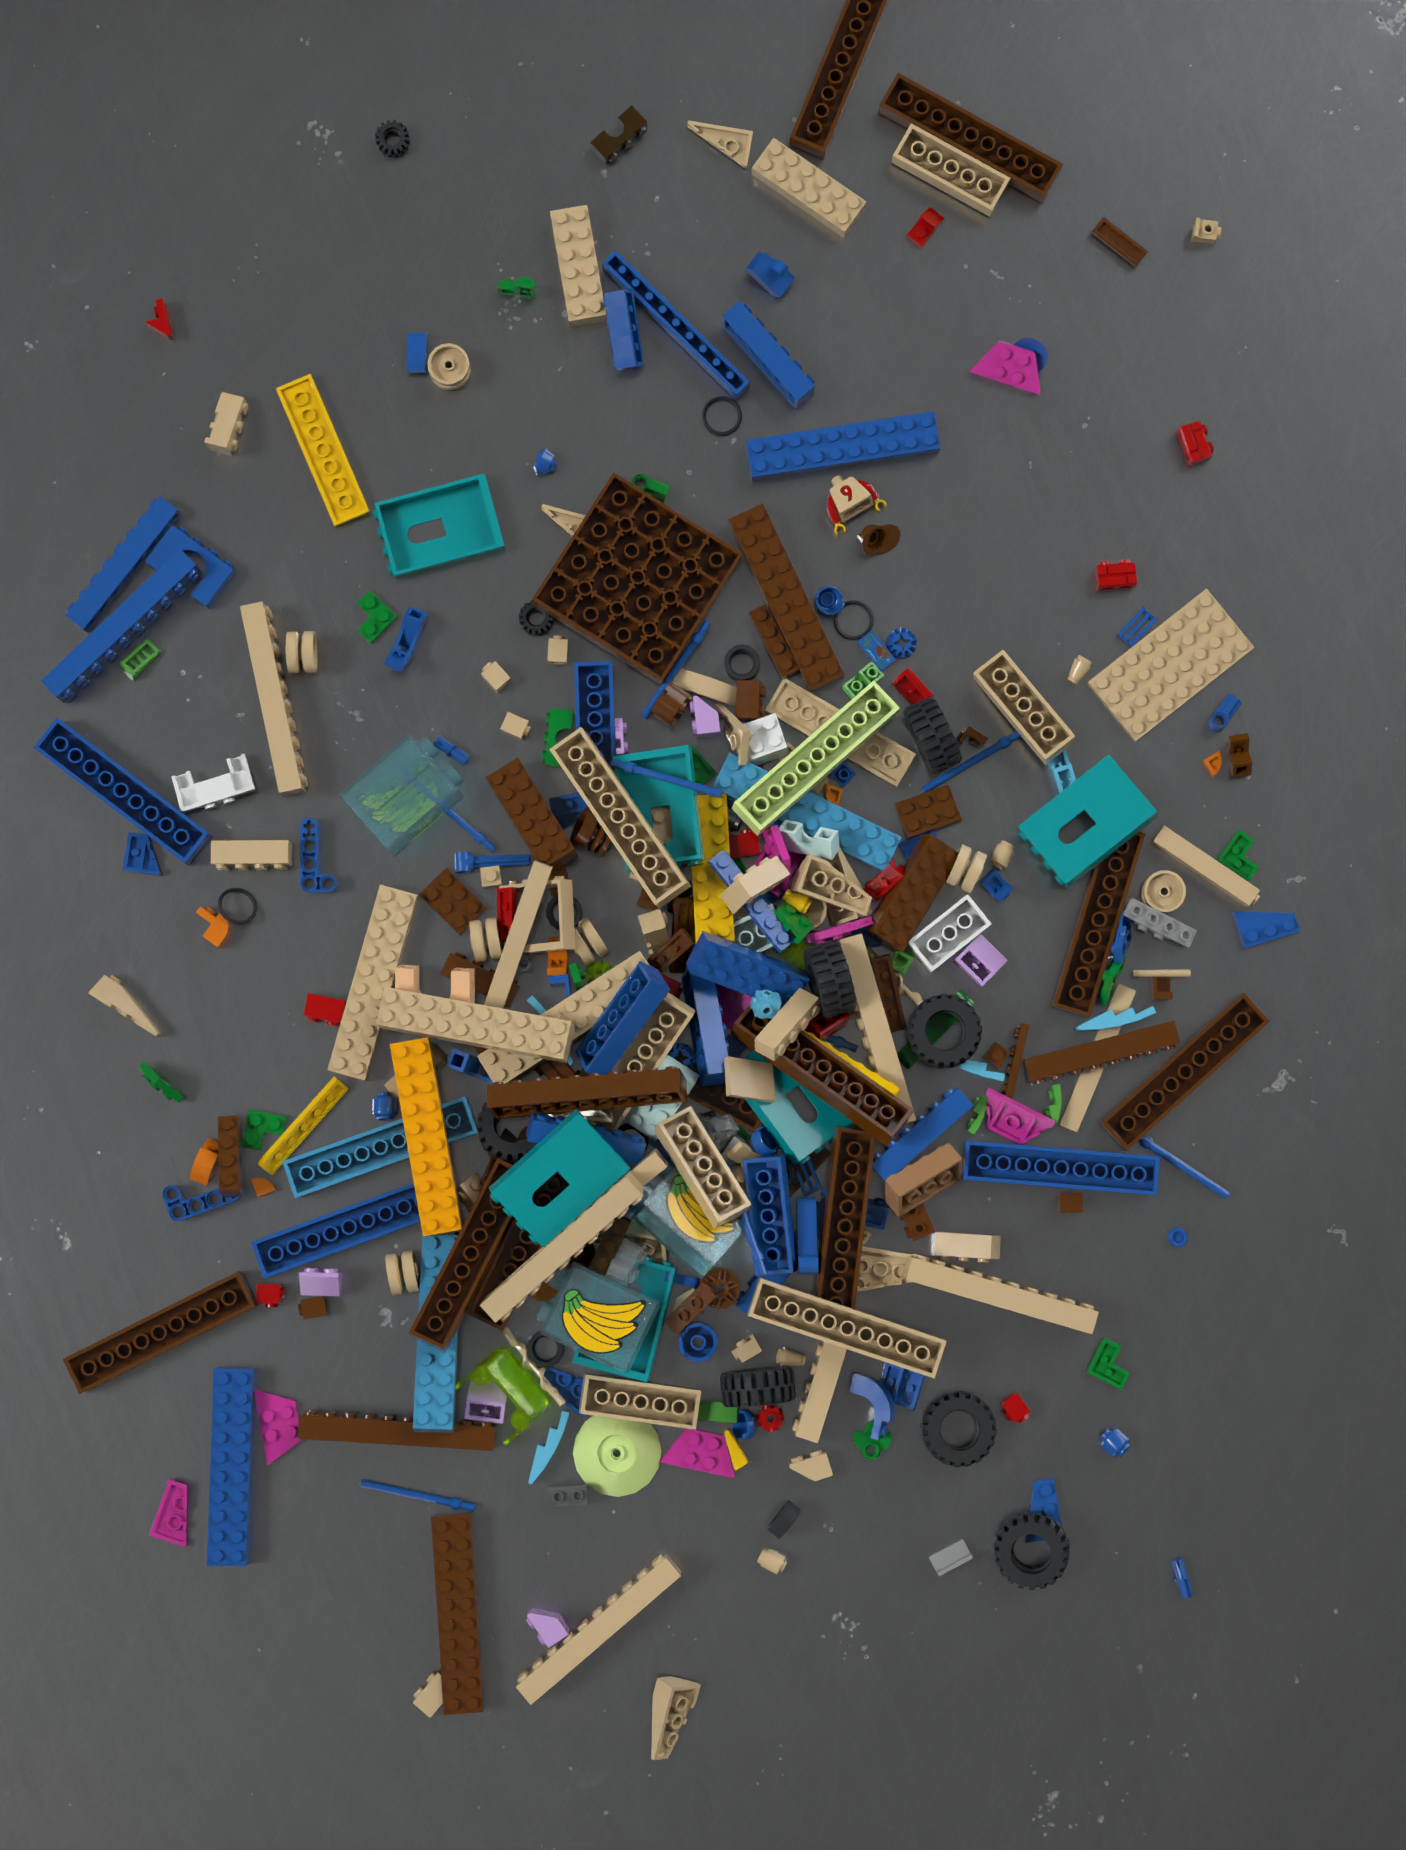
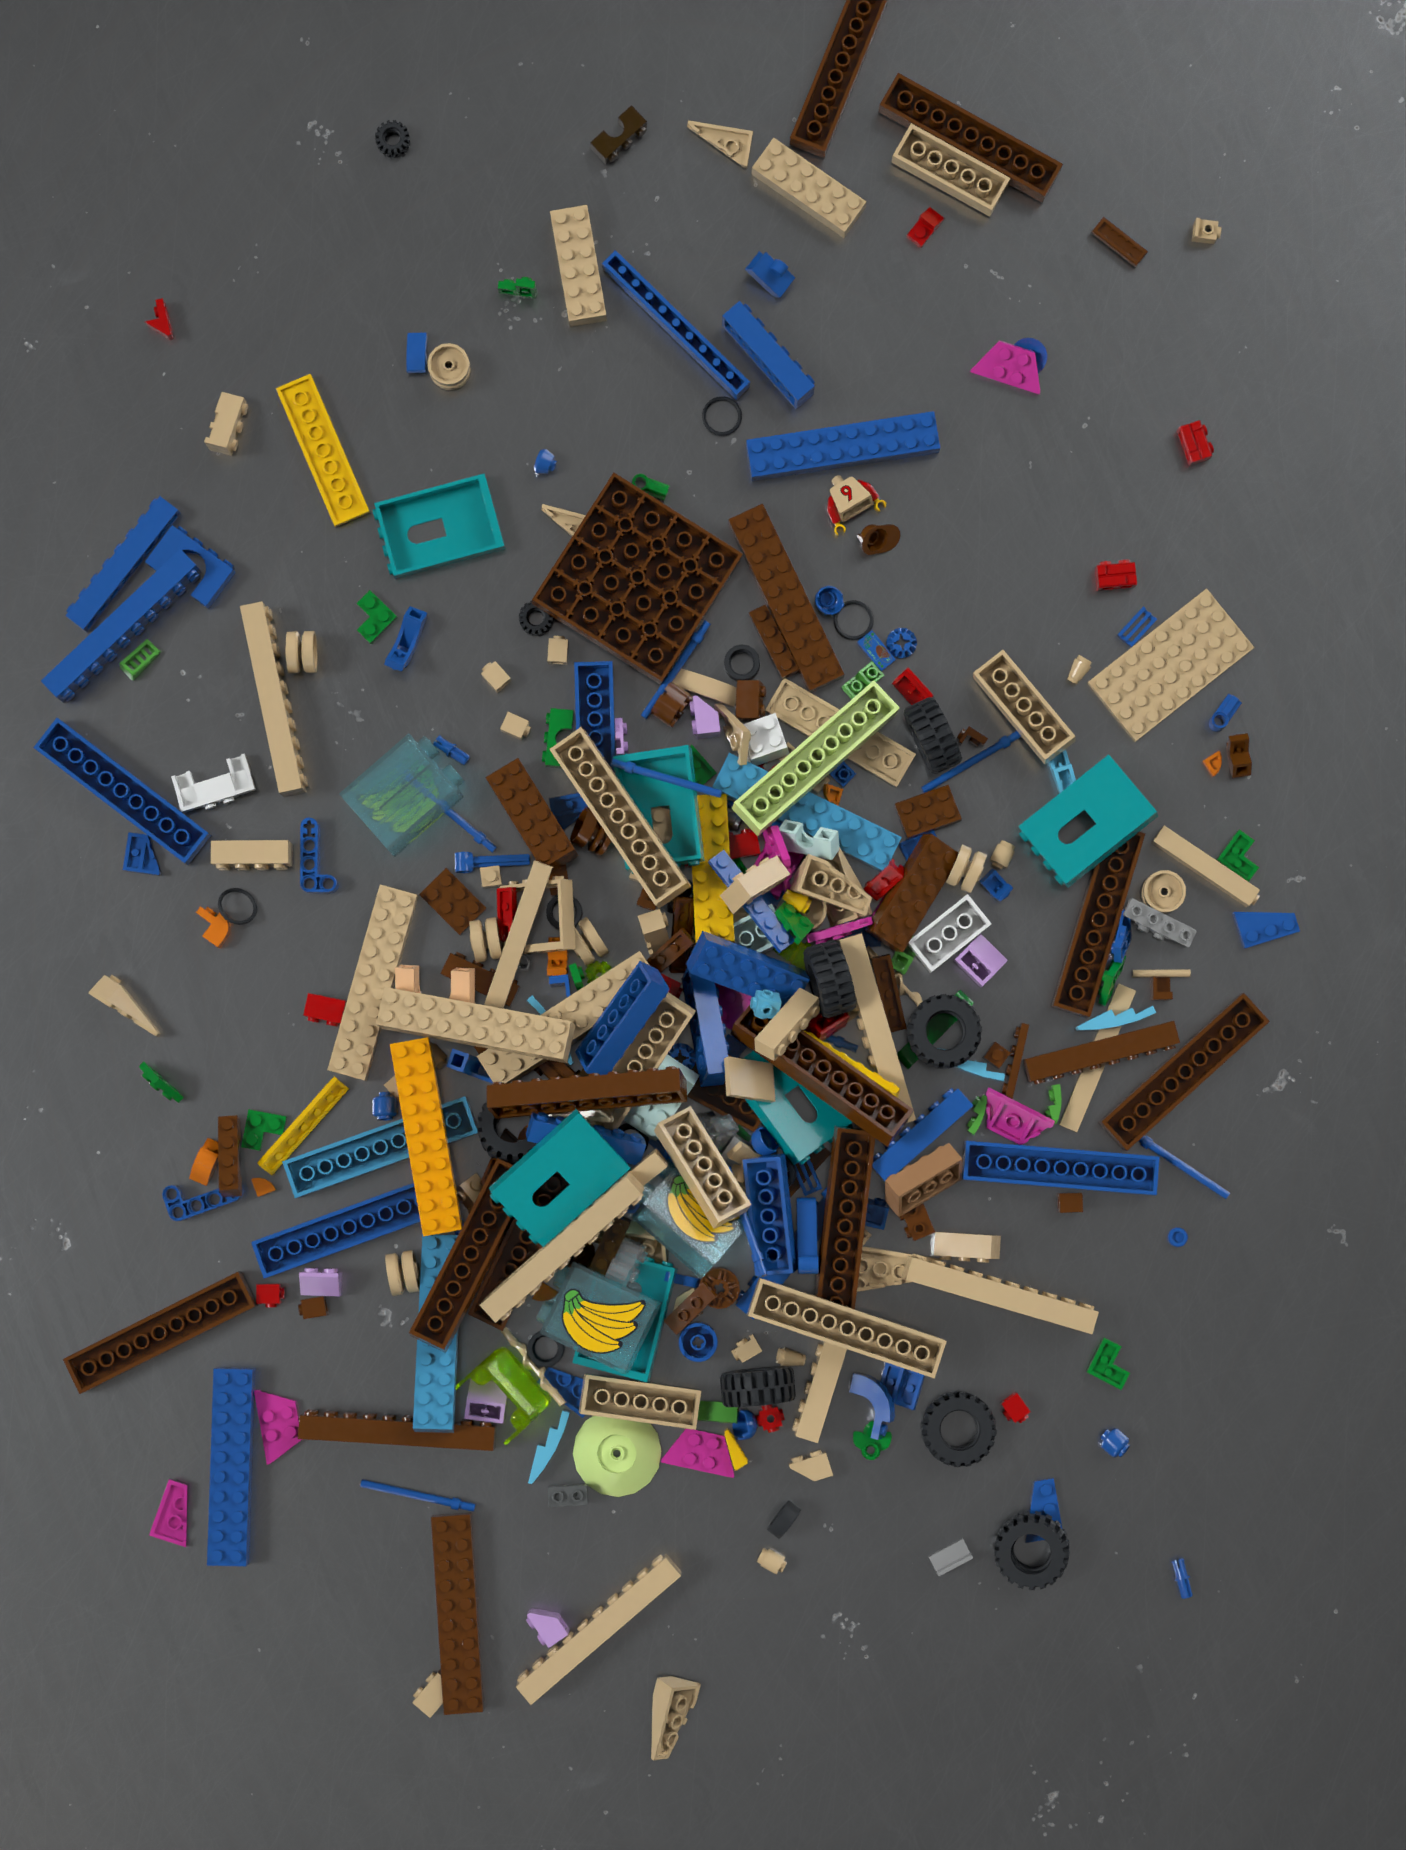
(623, 329): blue brick -> none

